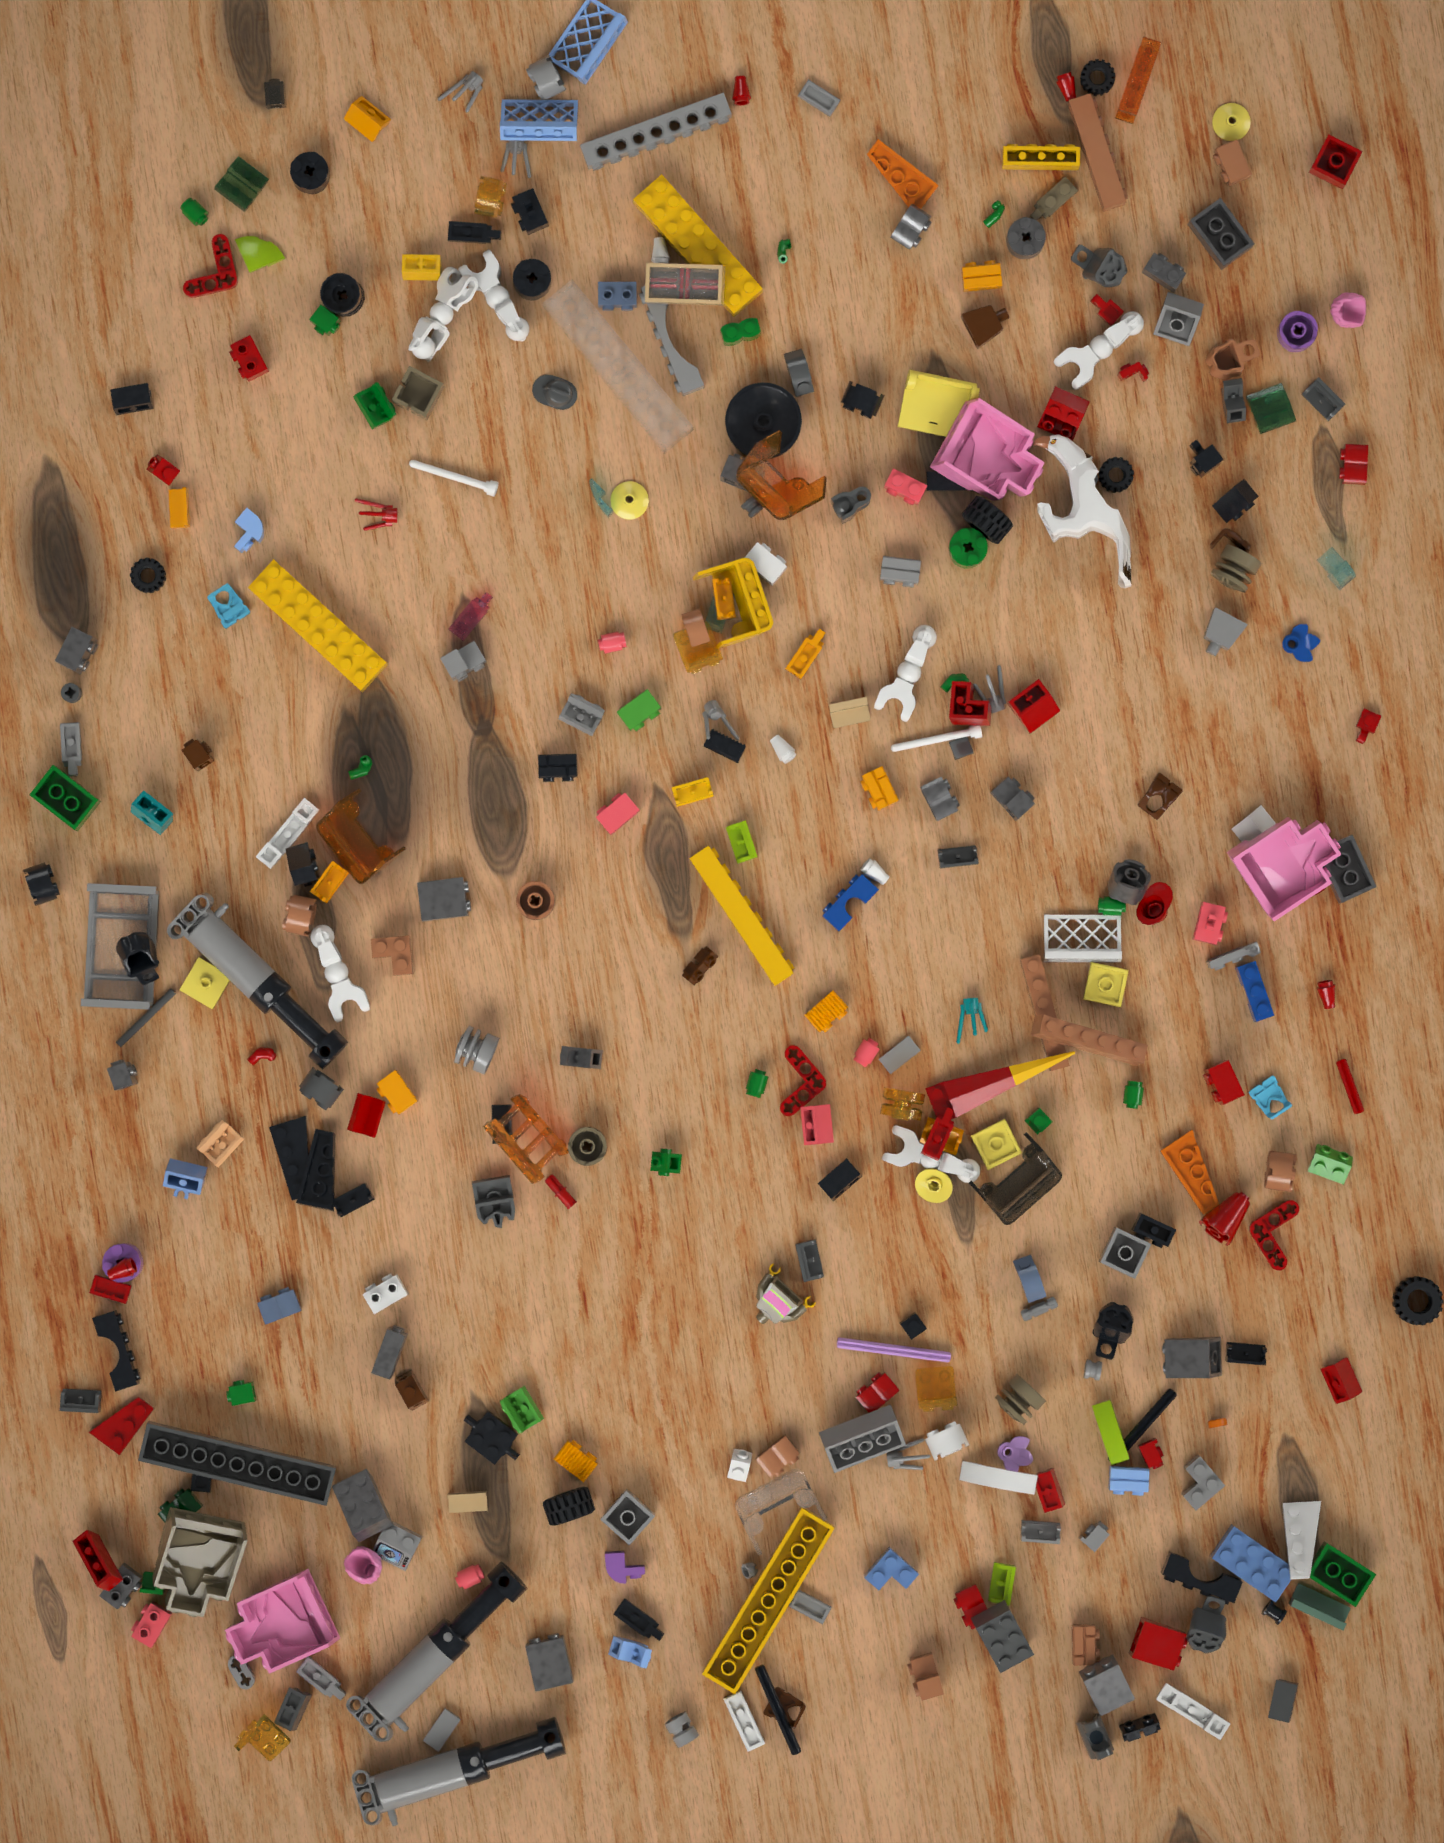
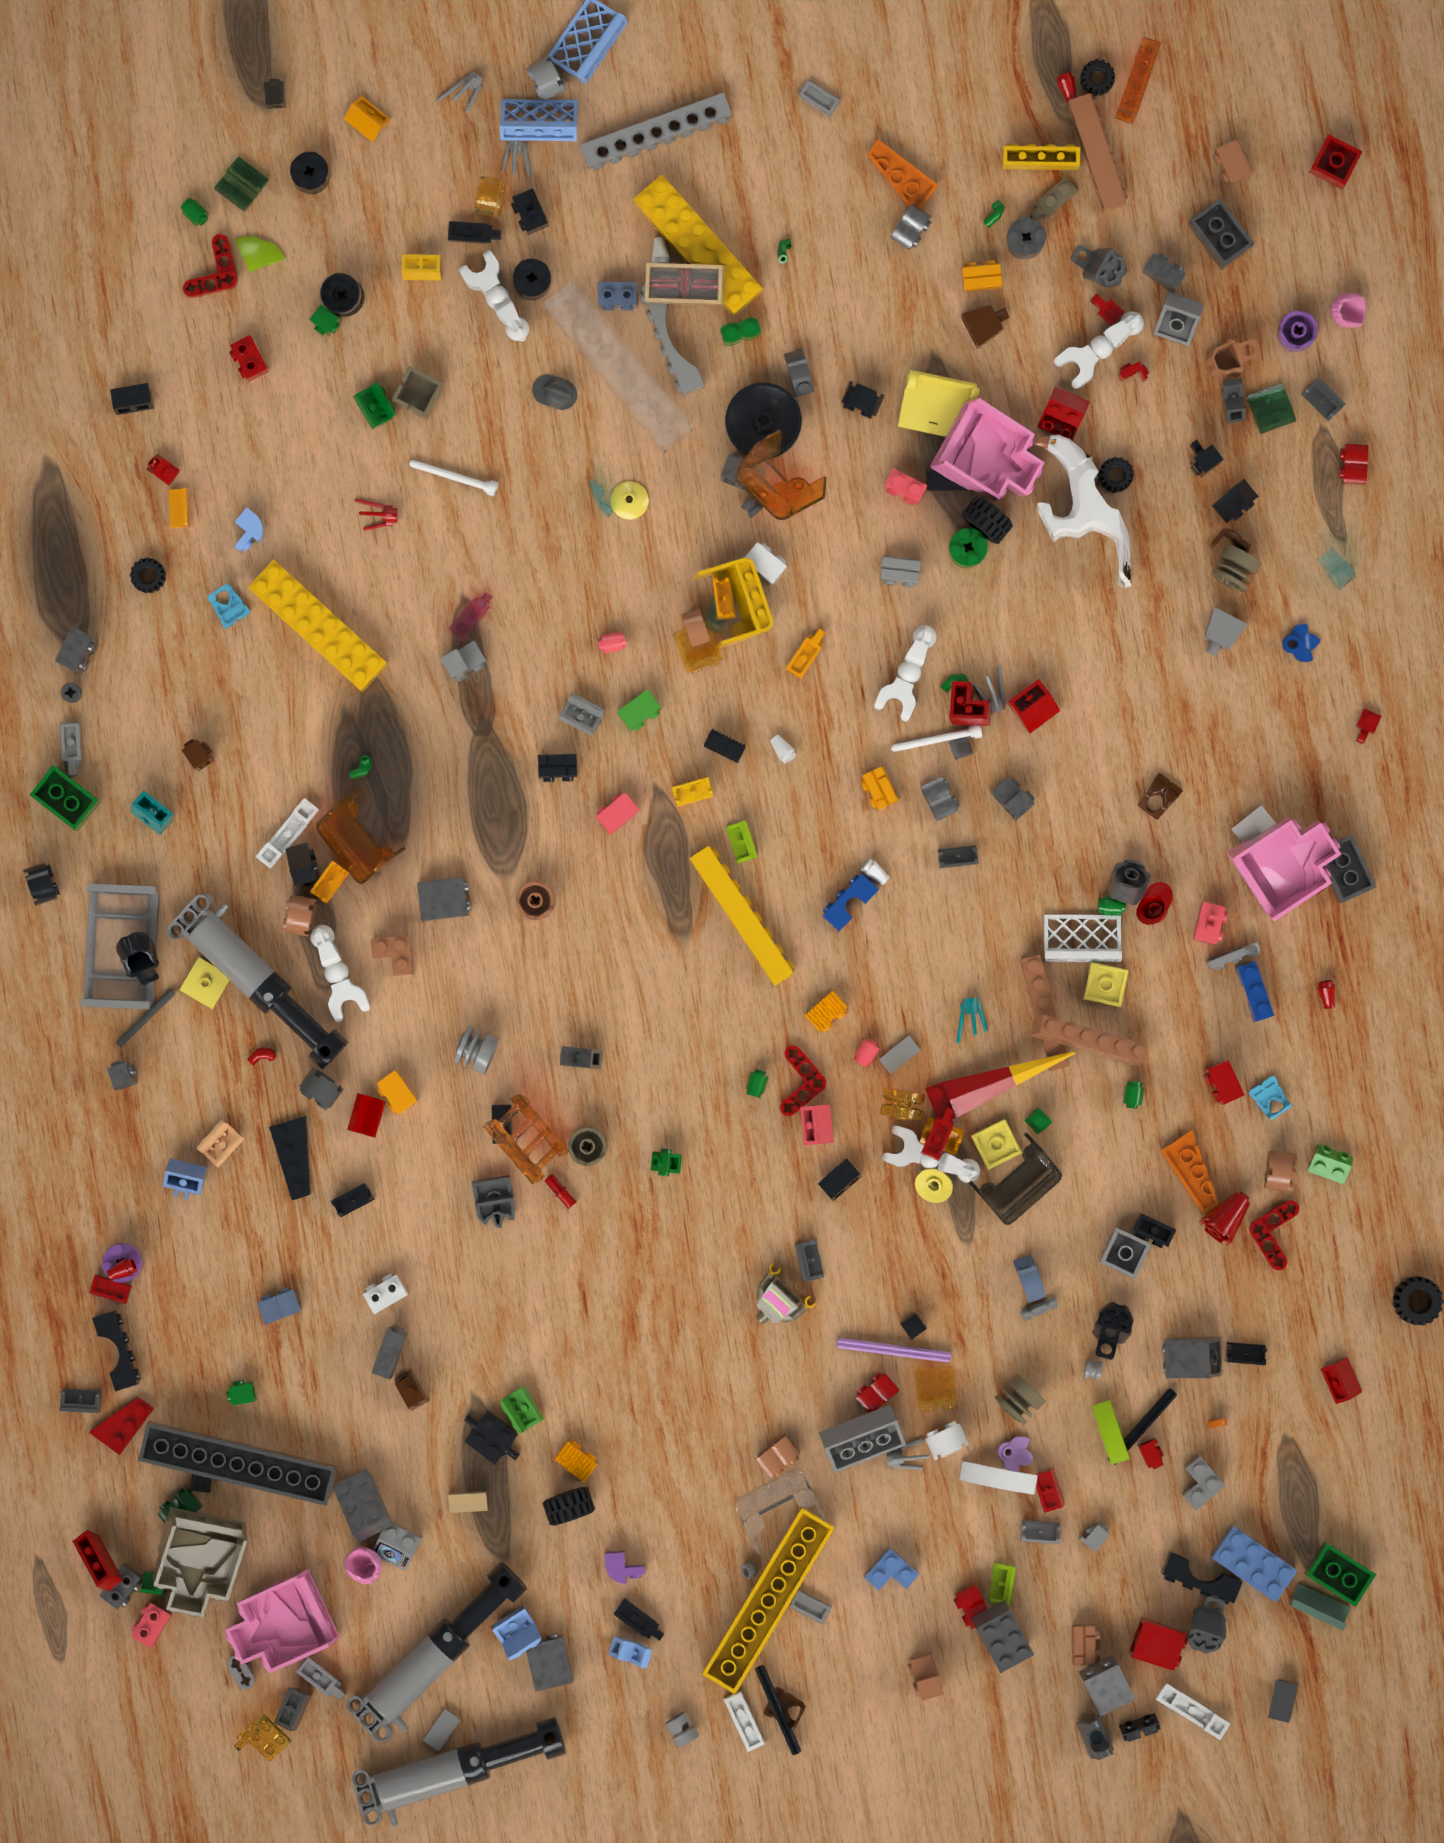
(319, 1173): black wing -> none
(451, 297): white piece -> none
(469, 1576): coral brick -> none
(517, 1632): none -> light blue bracket
(628, 1517): light grey brick -> none
(706, 959): reddish brown hinge -> none
(714, 712): light grey plant -> none
(739, 1465): white bracket -> none
(741, 92): red cone -> none
(847, 505): dark grey piece -> none
(849, 712): tan panel -> none
(1128, 1479): light blue brick -> none
(1224, 128): light yellow dish -> none
(1274, 1612): black bush -> none
(1300, 1533): white wing -> none
(1350, 1086): red axle -> none

